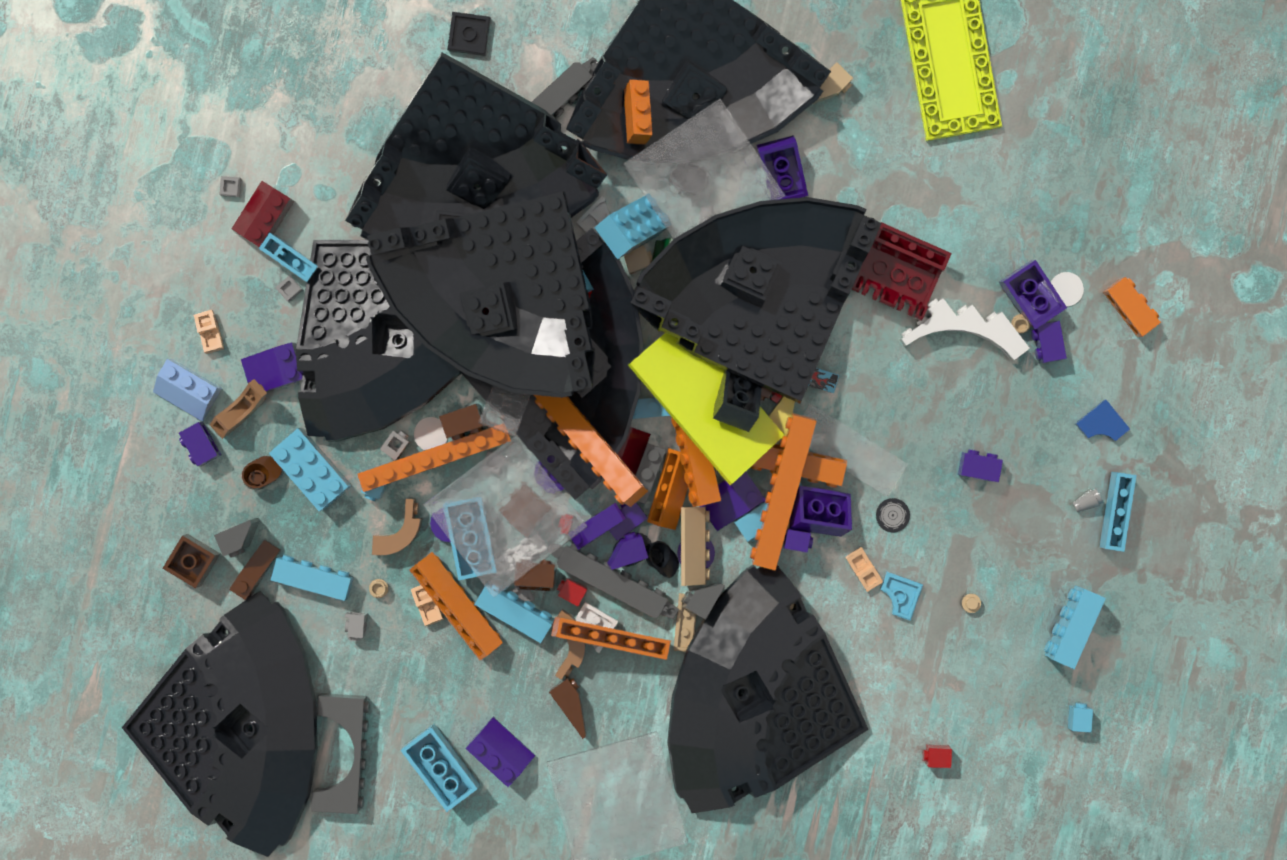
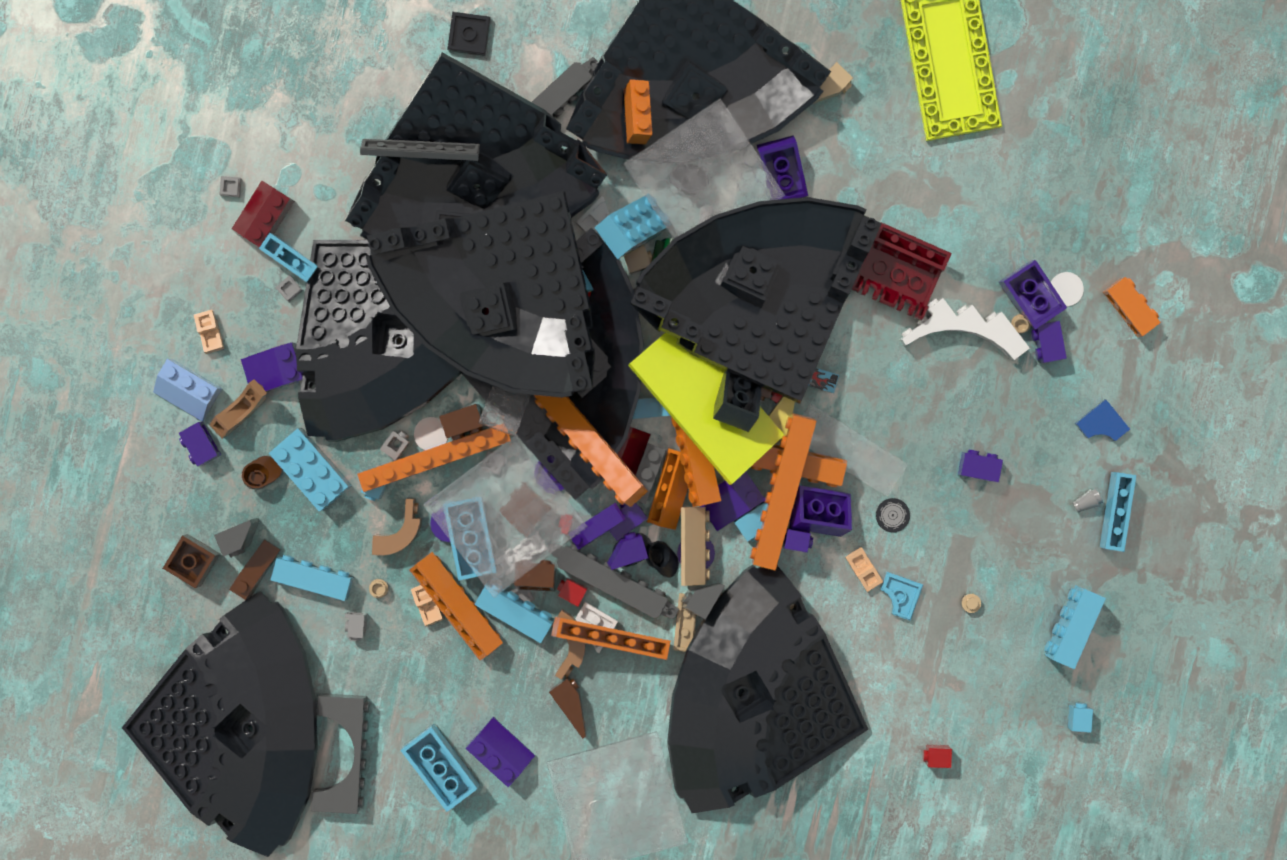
(420, 149): none -> dark grey tile

